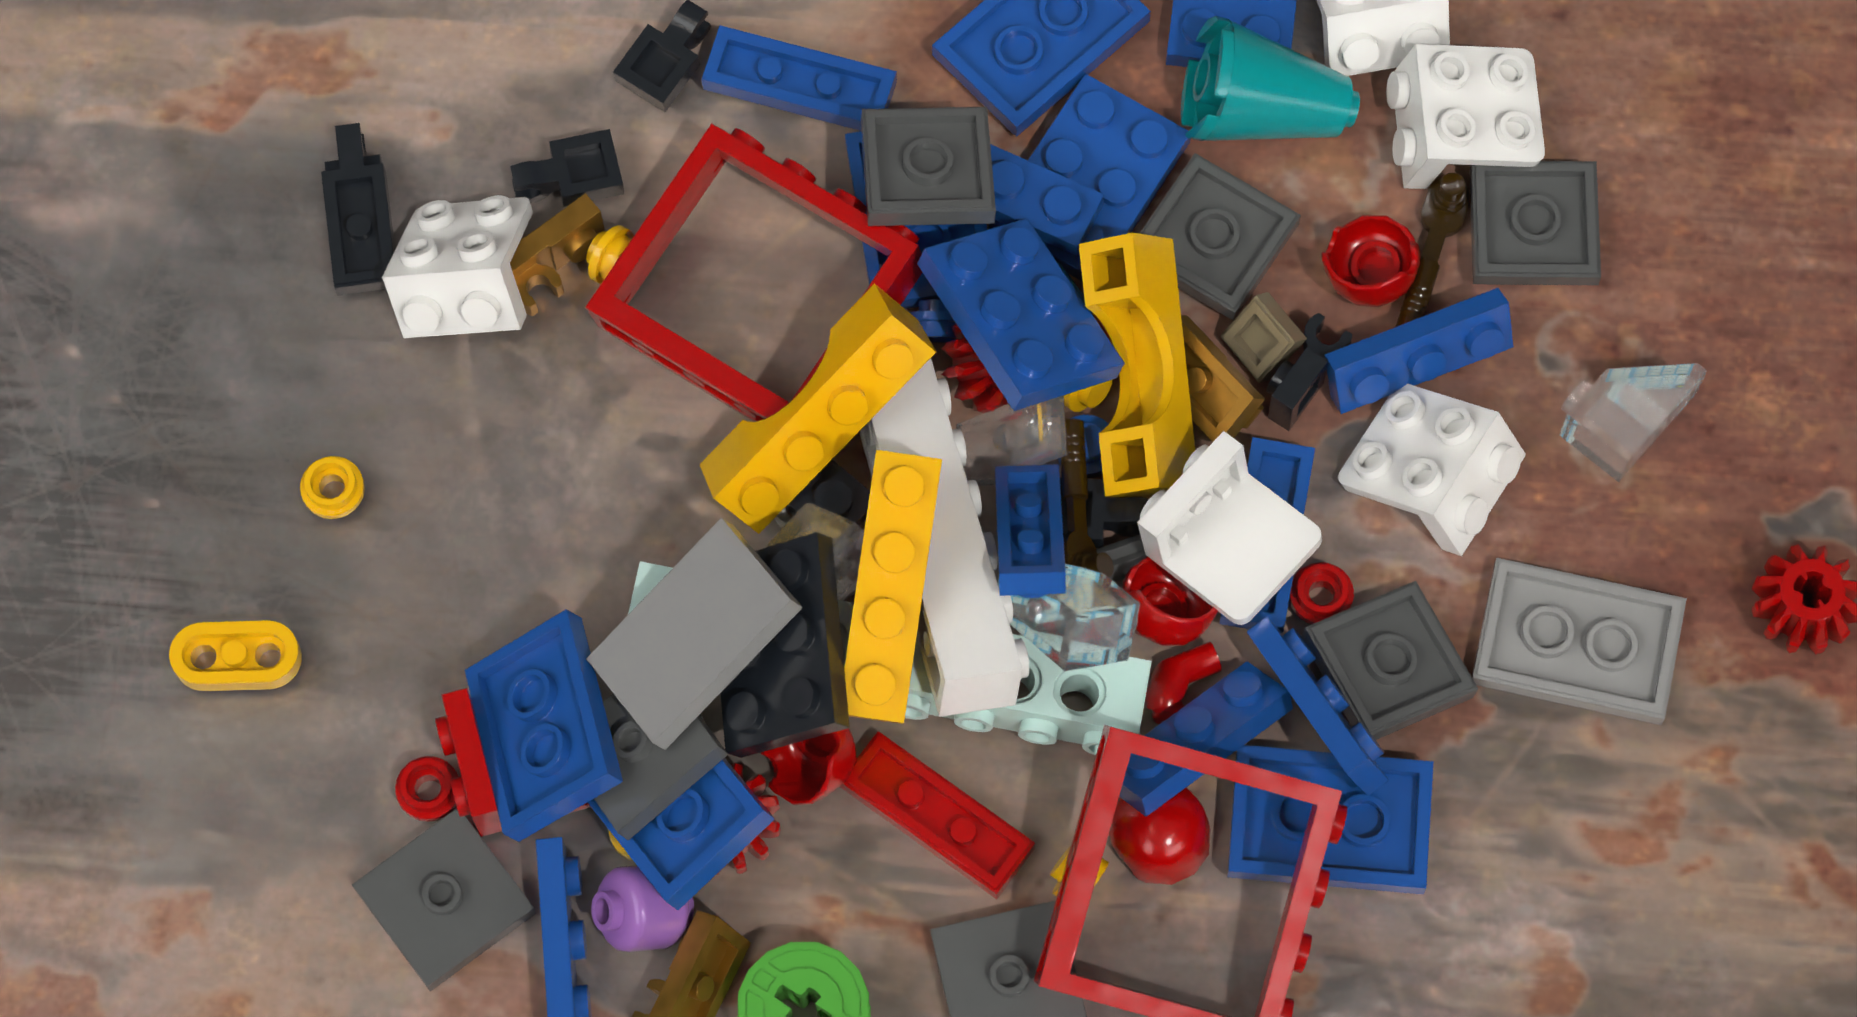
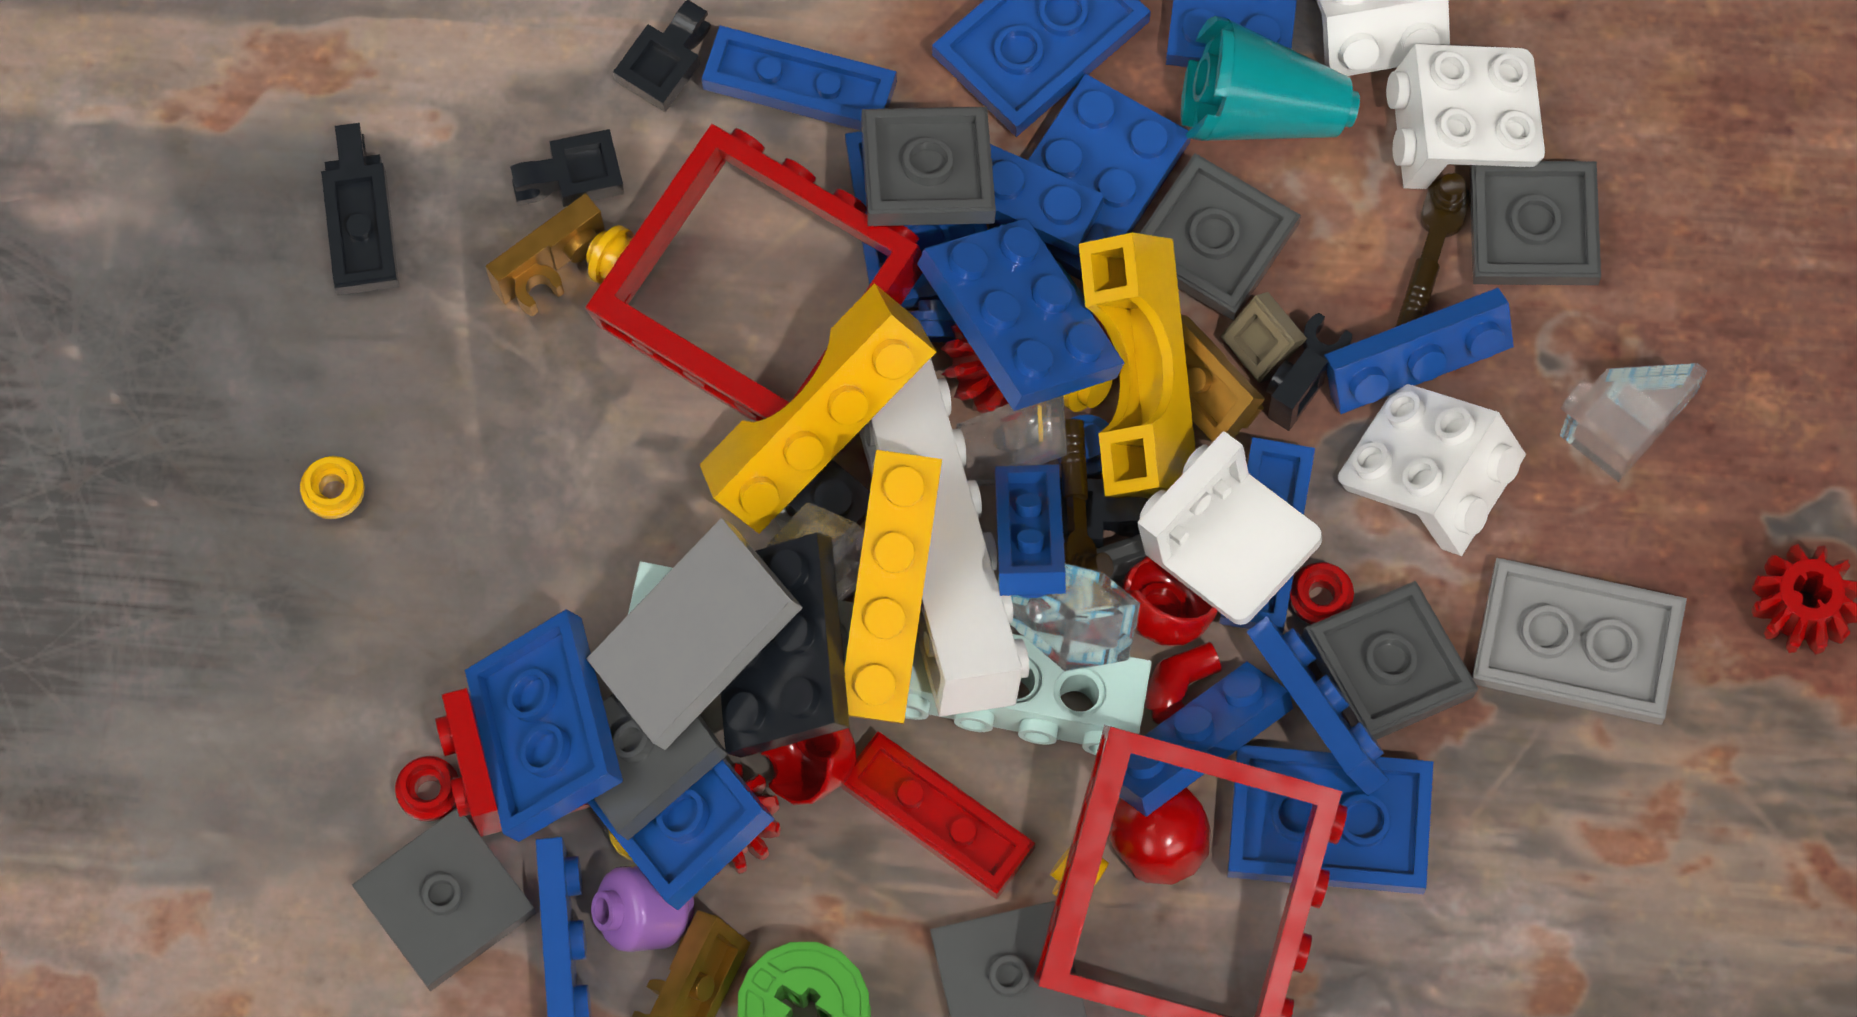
(237, 652): yellow plate -> none
(456, 268): white bracket -> none
(1371, 260): red hair -> none

